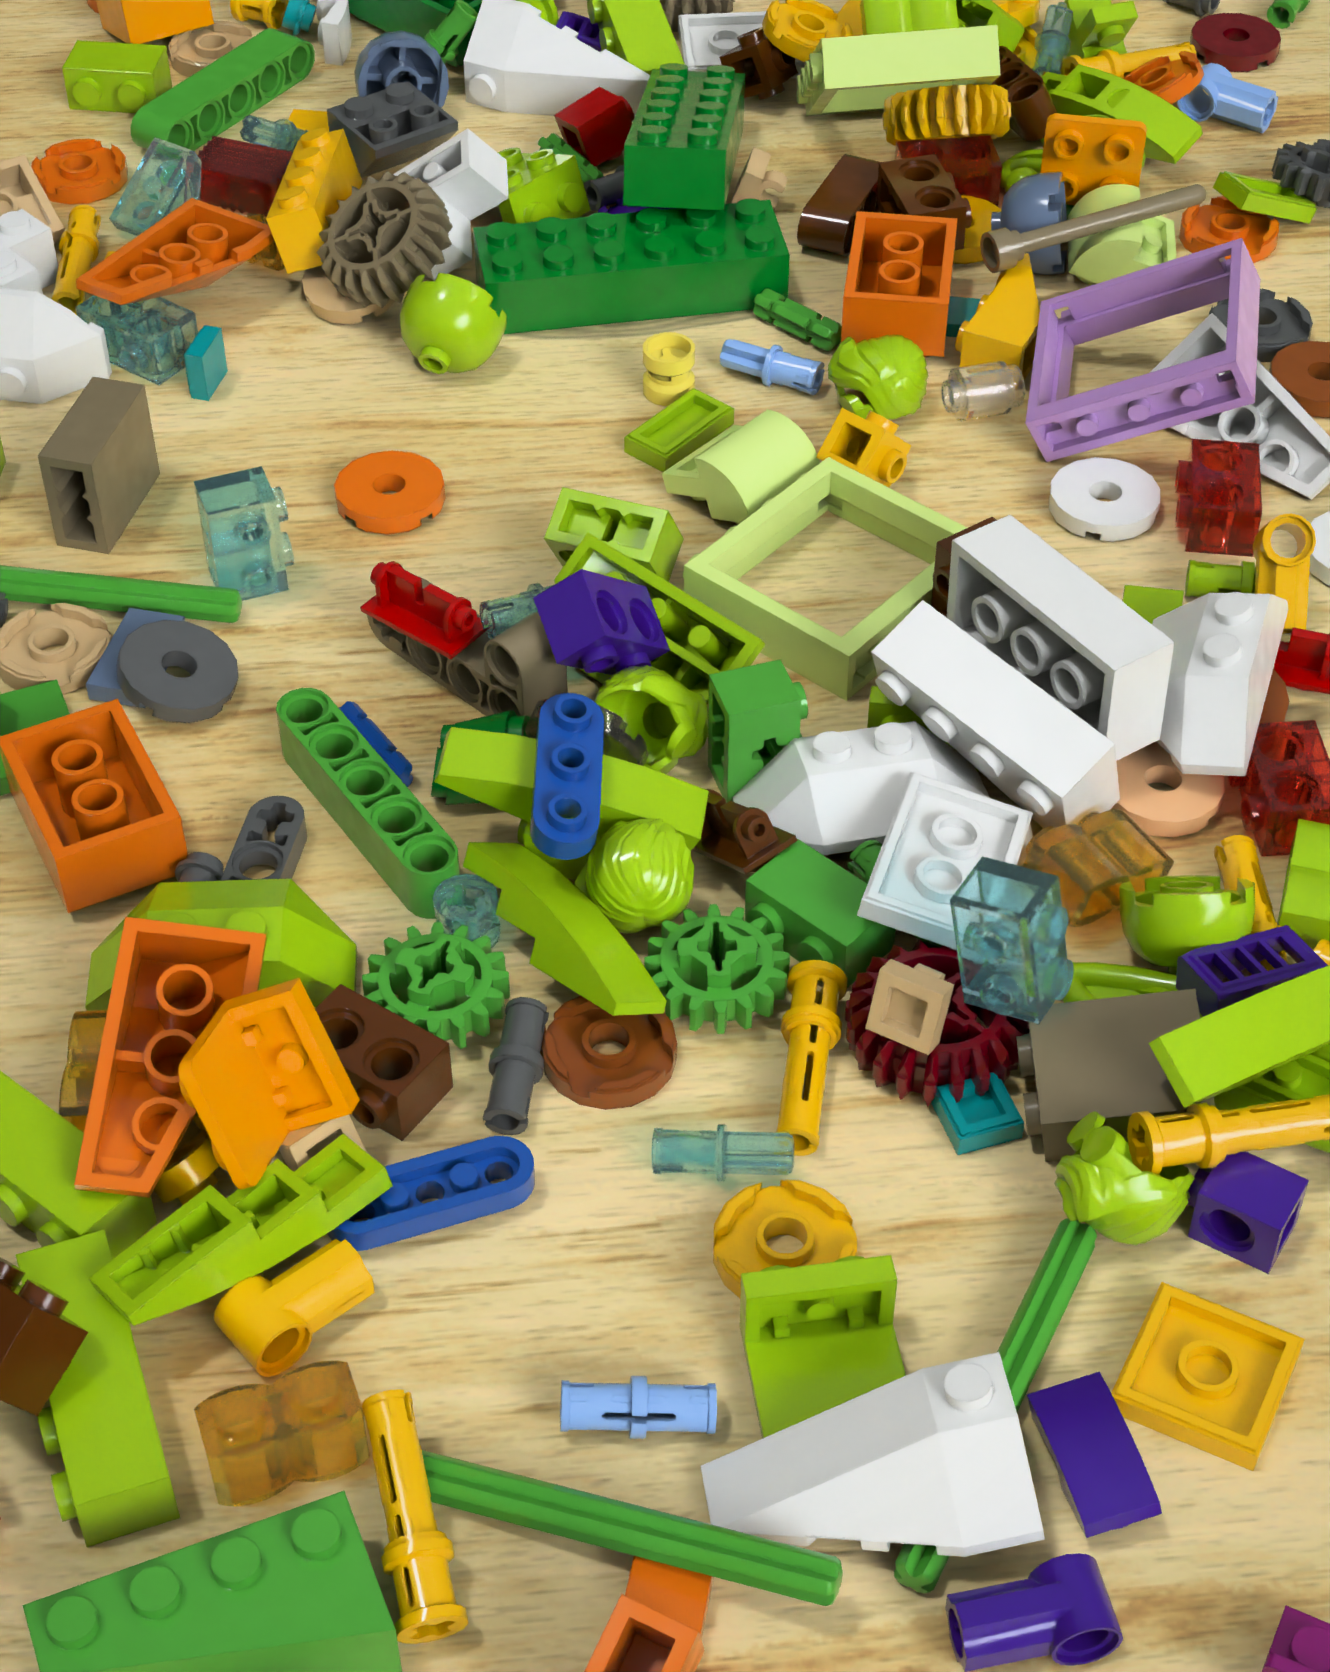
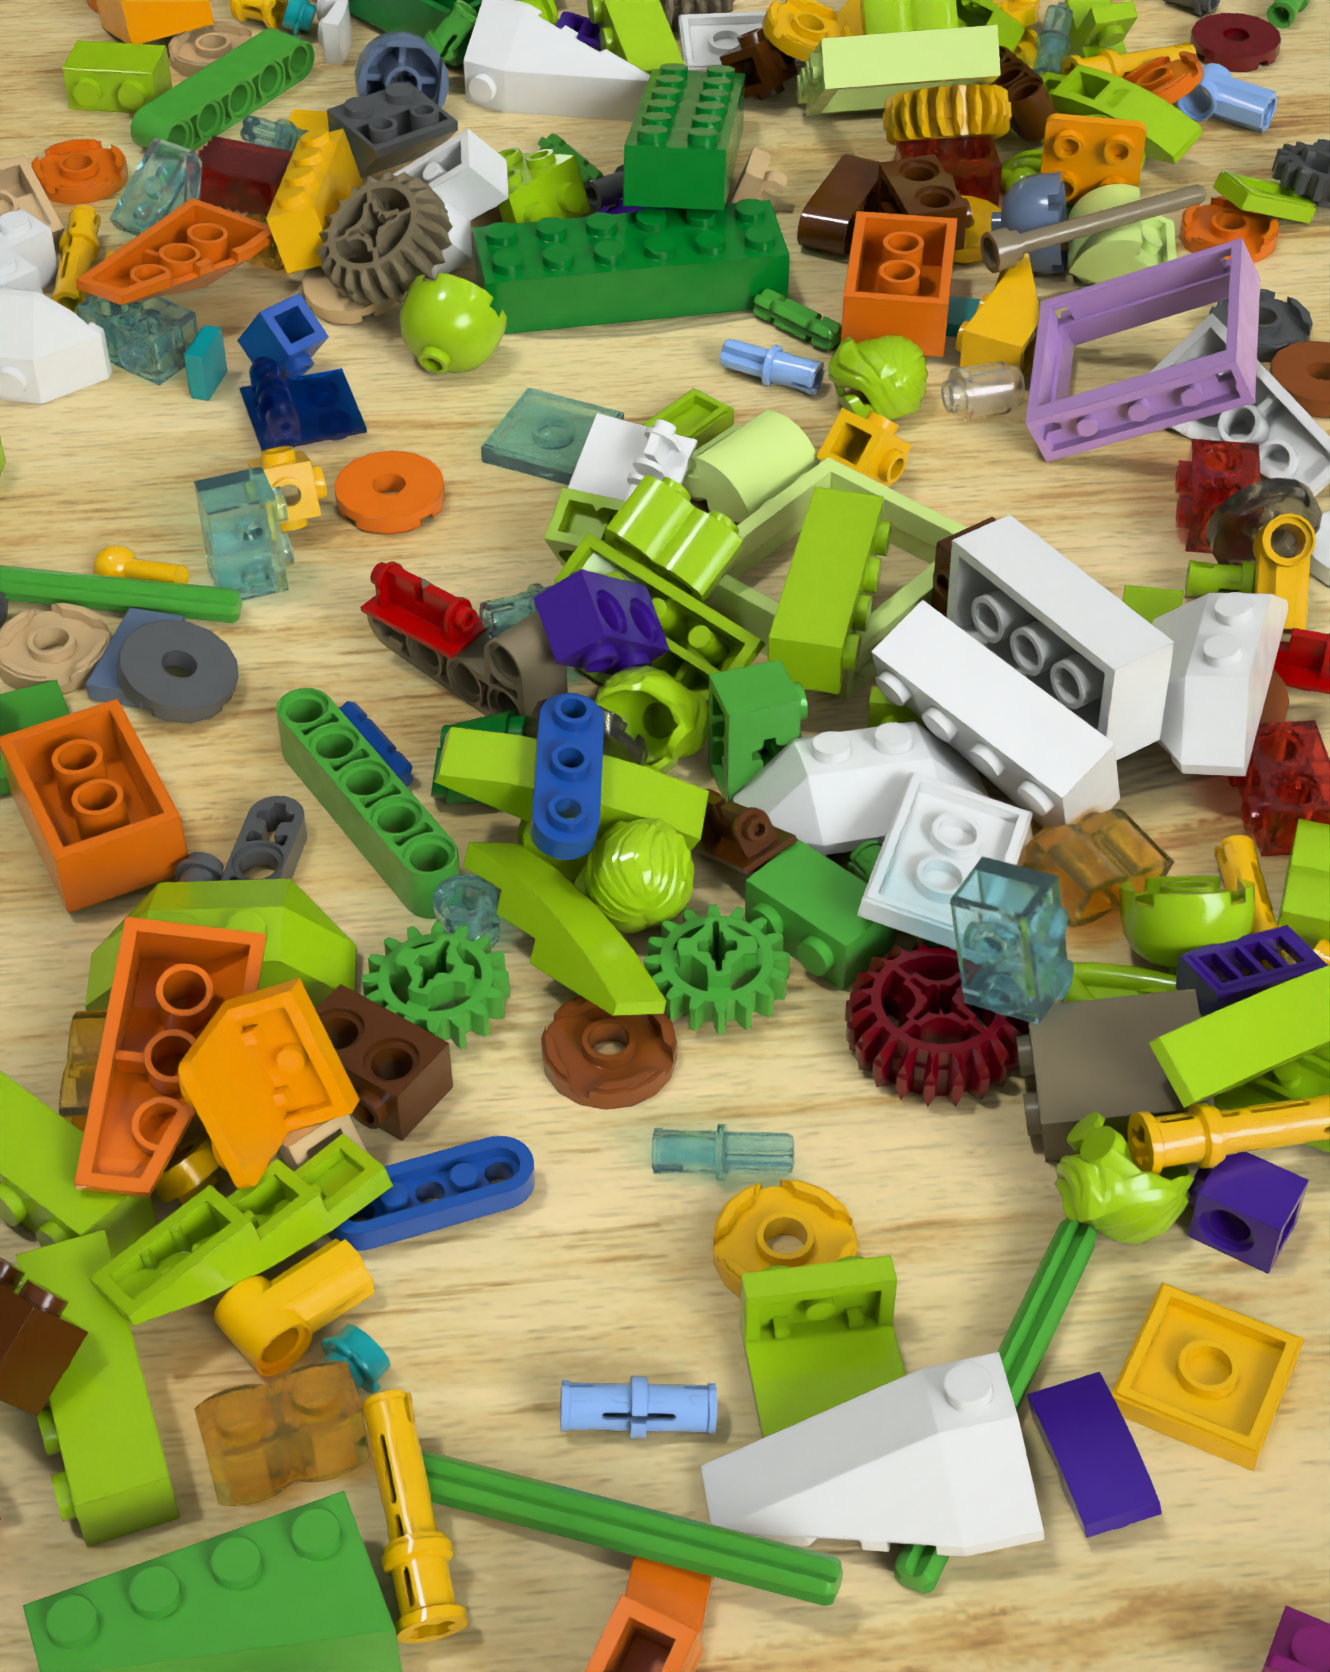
(99, 465): dark tan brick -> none
(122, 562): none -> yellow bar
(286, 334): none -> blue brick
(293, 467): none -> yellow brick
(299, 407): none -> clear blue hinge
(362, 1353): none -> teal plate
(516, 1066): dark grey pin -> none
(543, 435): none -> clear light blue tile
(596, 125): red brick -> none
(623, 453): none -> white hinge
(668, 366): light yellow wheel -> none
(674, 537): none -> lime brick
(808, 1008): yellow pin -> none
(828, 588): none -> lime brick
(910, 1005): tan tile -> none
(978, 1120): teal tile -> none
(1053, 1613): dark purple piece -> none
(1130, 489): white tile -> none
(1166, 812): light nougat tile -> none
(1237, 519): none -> clear smoke tile

